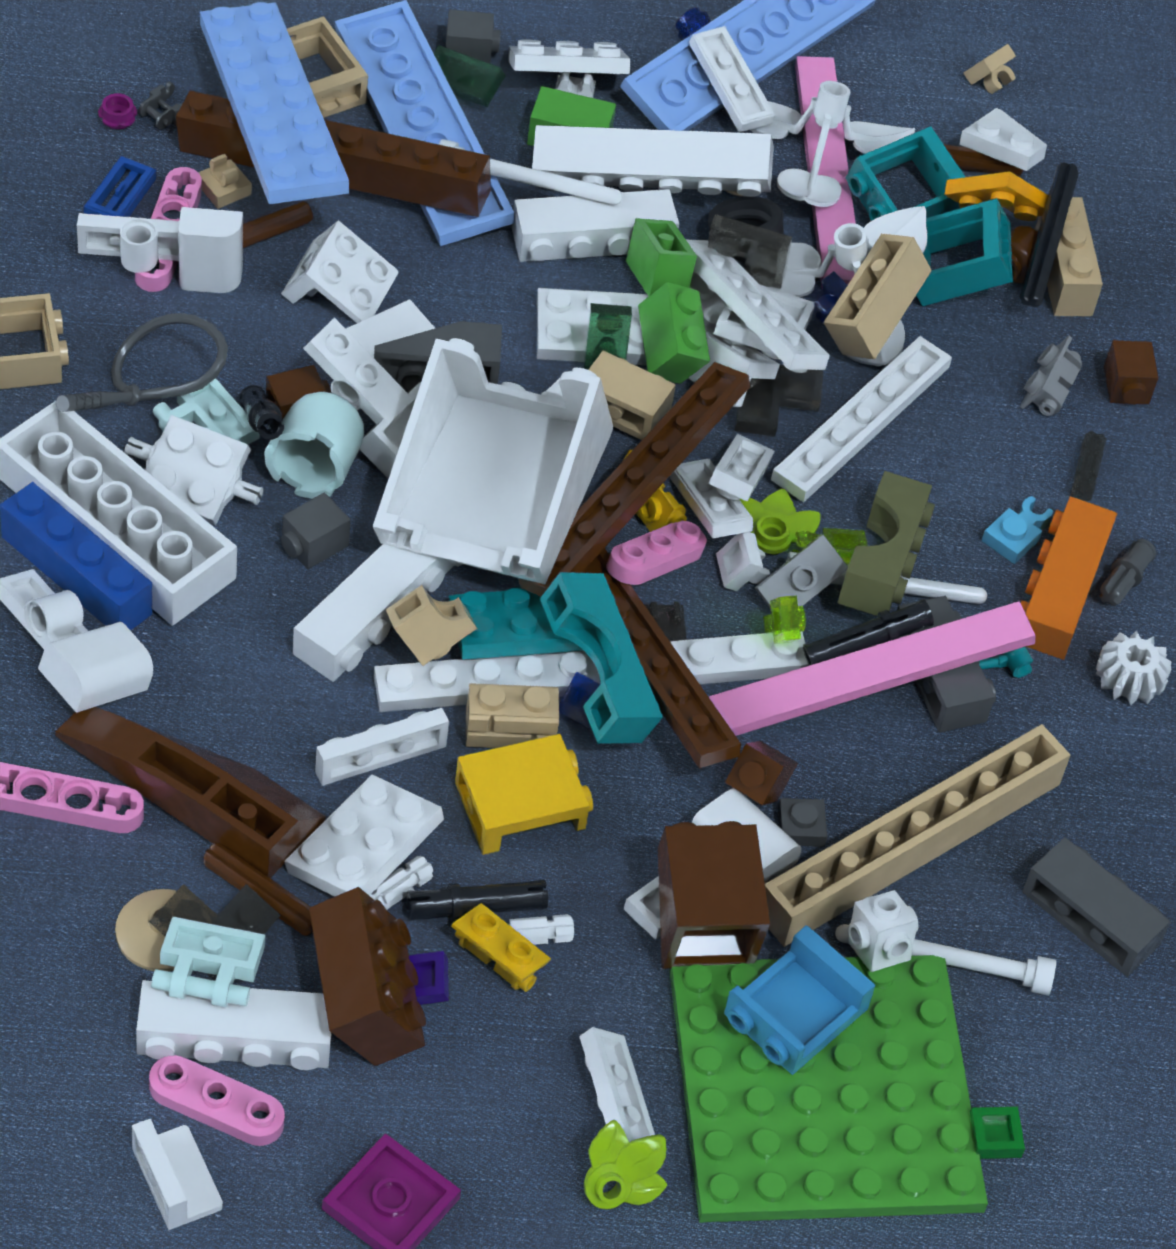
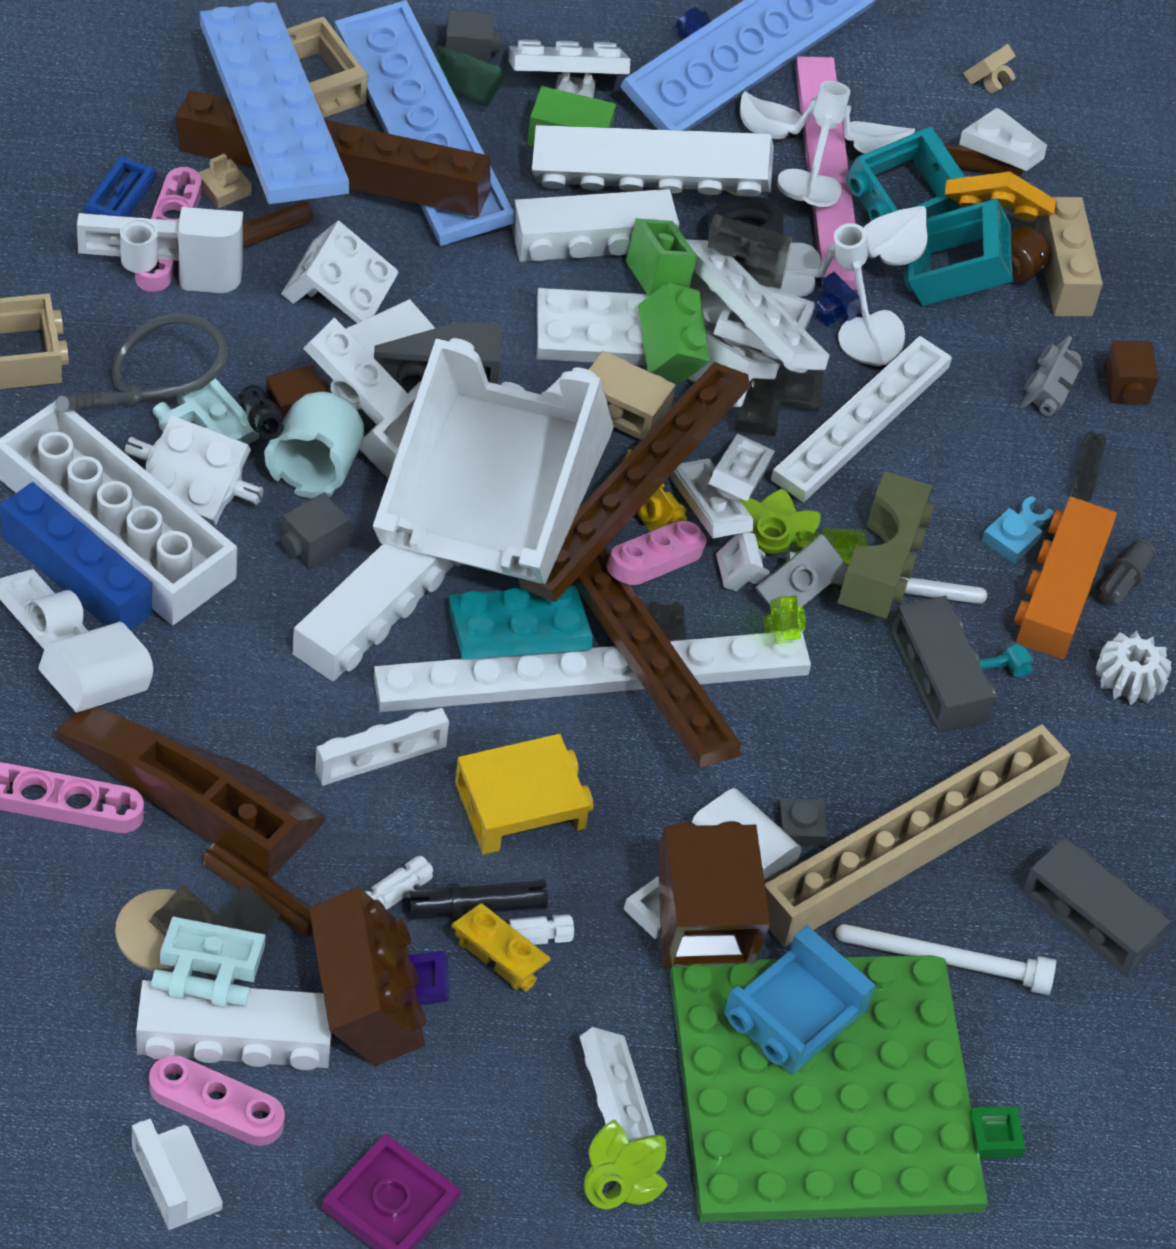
(117, 111): magenta plate -> none
(155, 101): dark grey piece -> none
(364, 838): white plate -> none
(430, 625): tan brick -> none
(510, 714): tan brick -> none
(549, 180): white piece -> none
(576, 696): clear blue tile -> none
(587, 615): teal arch -> none
(607, 332): clear green plate -> none
(732, 79): white tile -> none
(761, 772): reddish brown brick -> none
(871, 633): black pin -> none
(875, 669): bright pink tile -> none
(877, 296): tan brick -> none
(882, 930): white brick -> none
(1049, 235): black axle -> none

